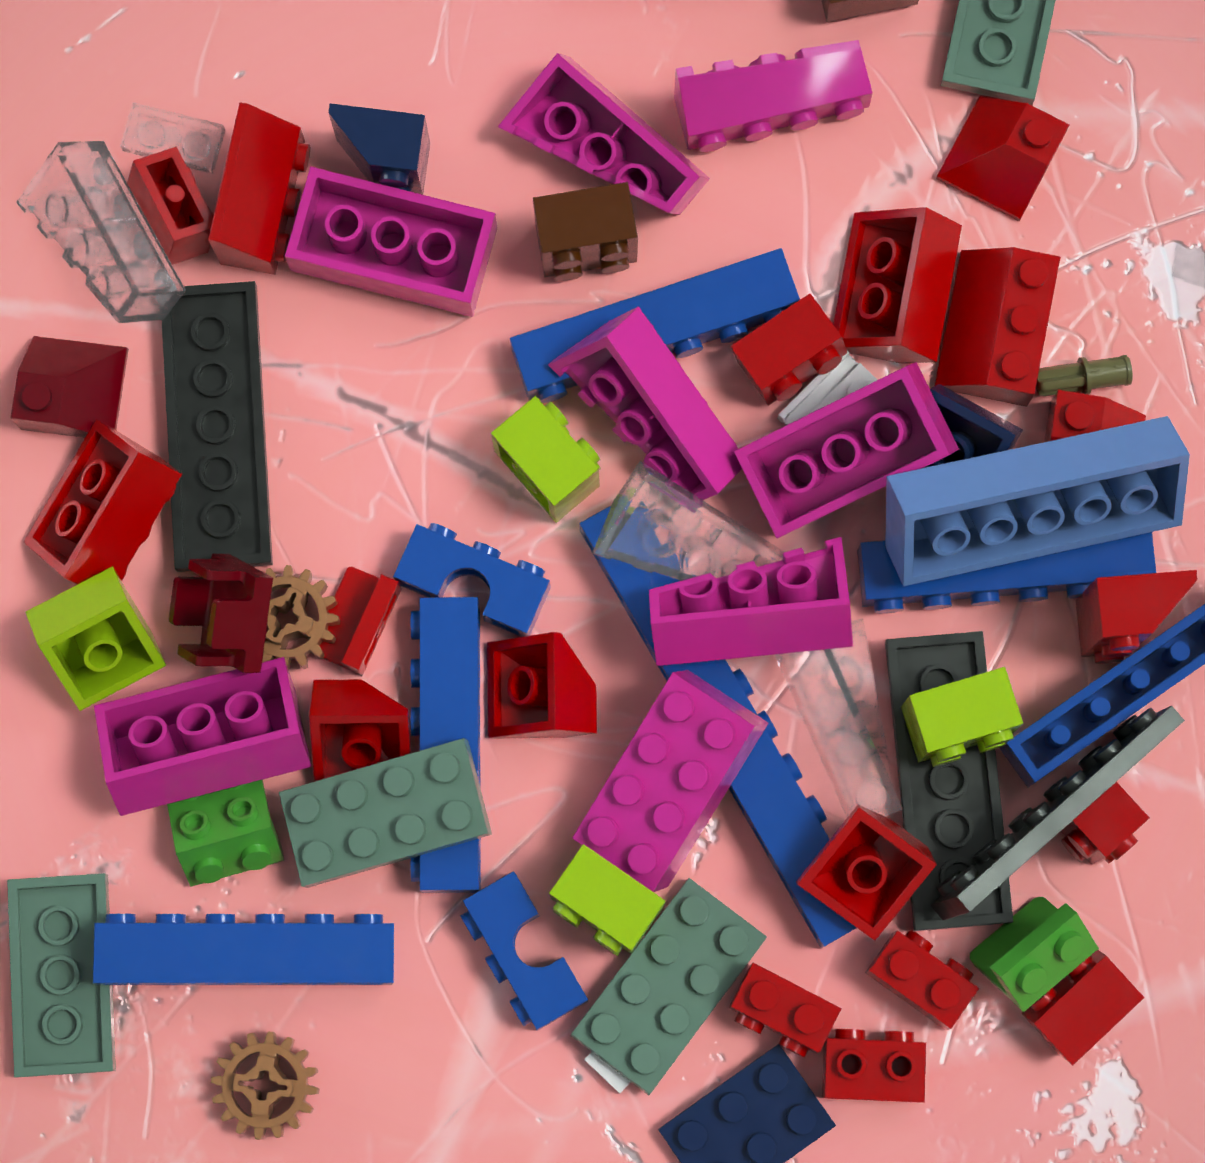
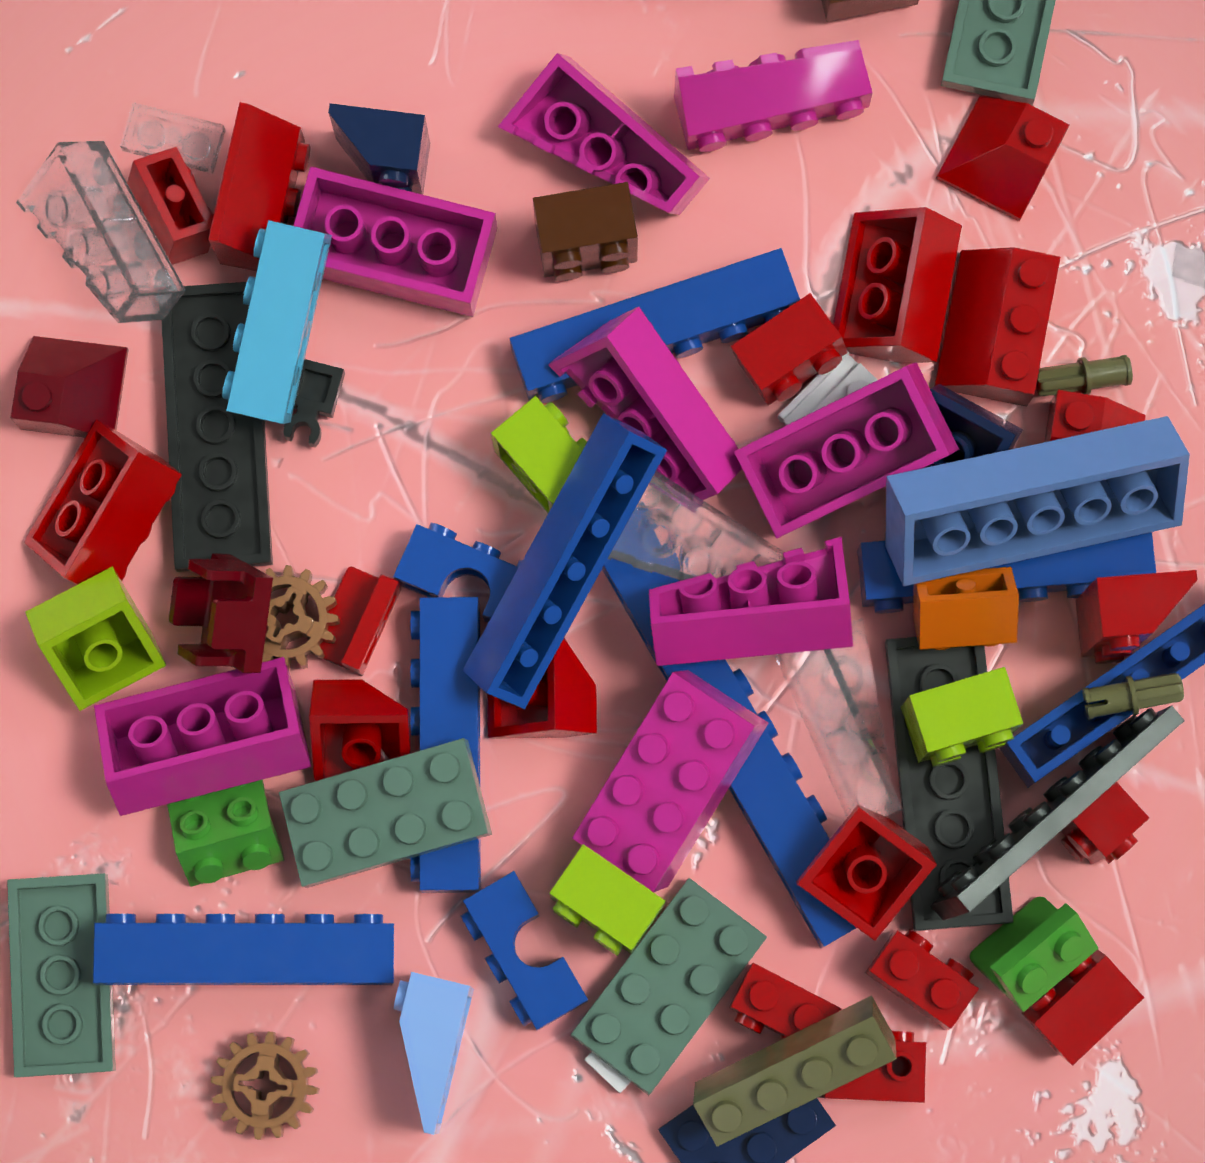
(277, 322): none -> medium azure brick
(315, 396): none -> pearl dark grey plate
(432, 1032): none -> light blue slope
(564, 561): none -> blue brick
(794, 1071): none -> olive brick
(967, 610): none -> orange brick
(1133, 695): none -> olive axle

